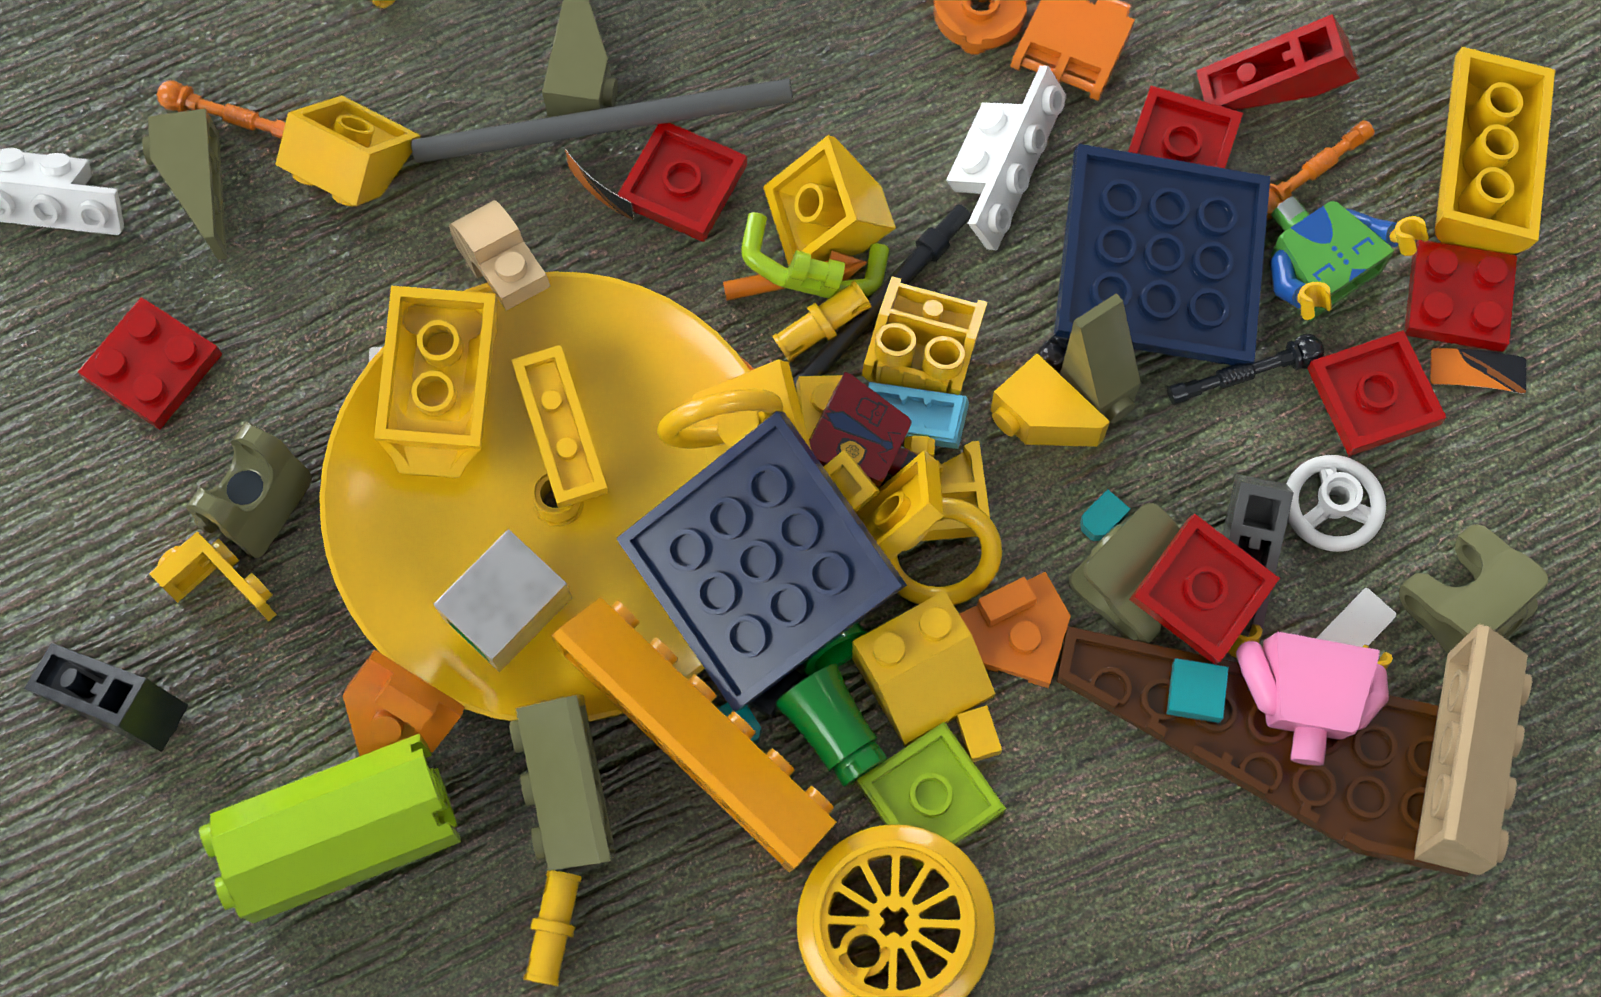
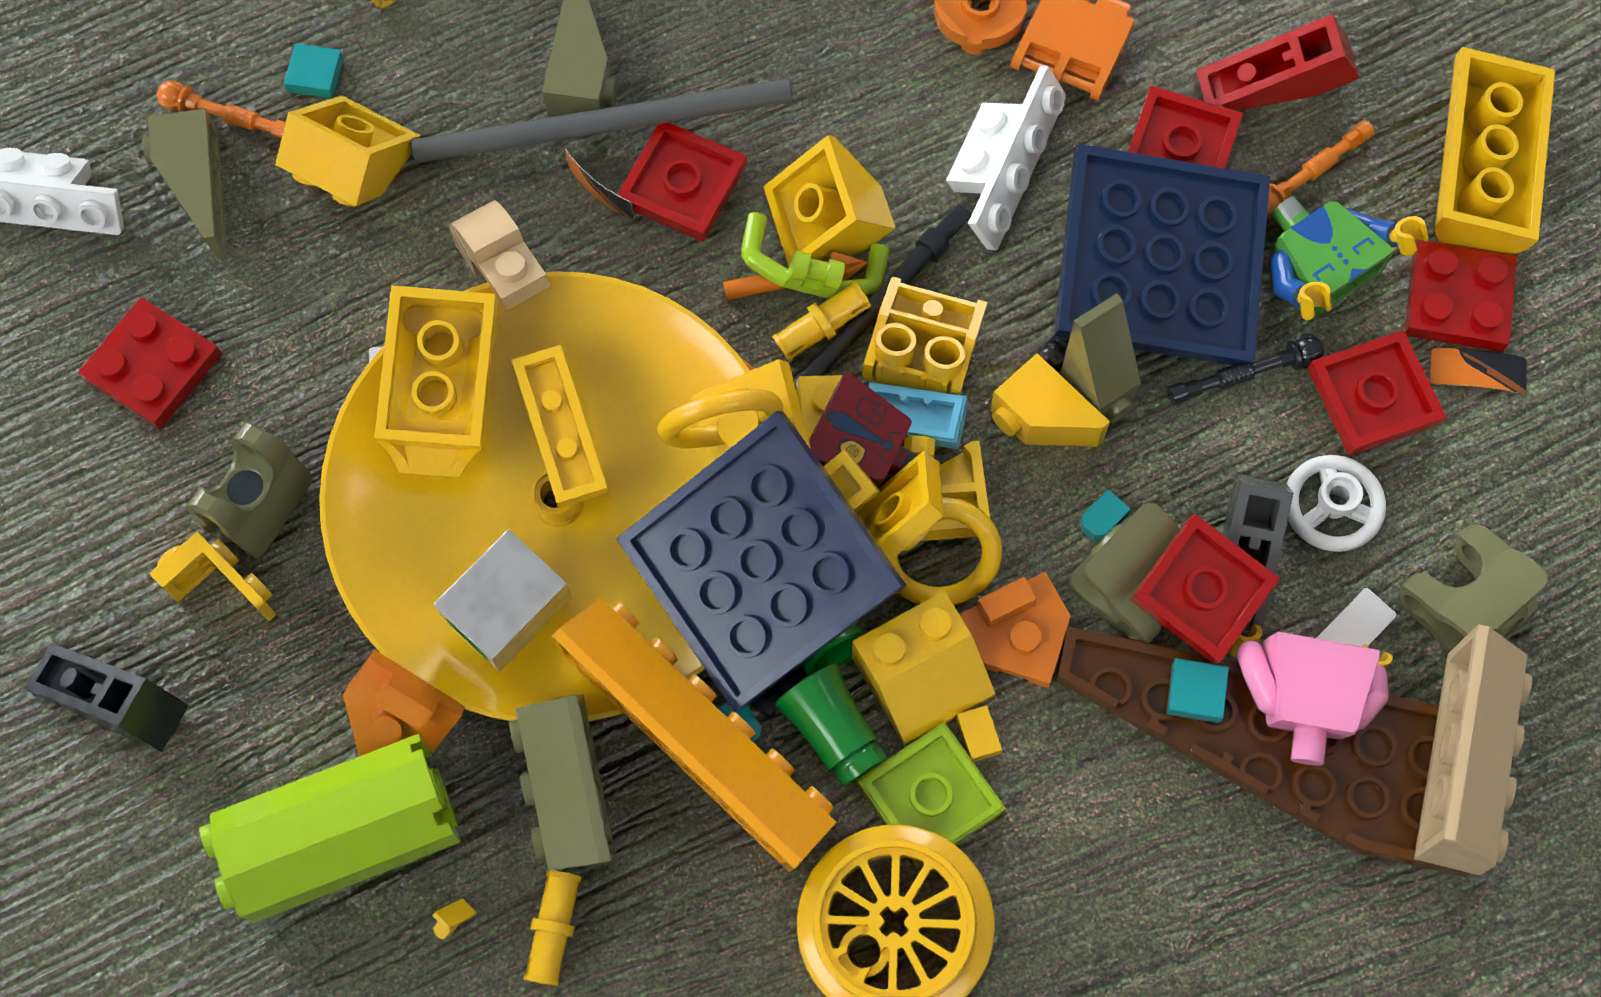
(313, 71): none -> teal tile
(451, 916): none -> yellow piece

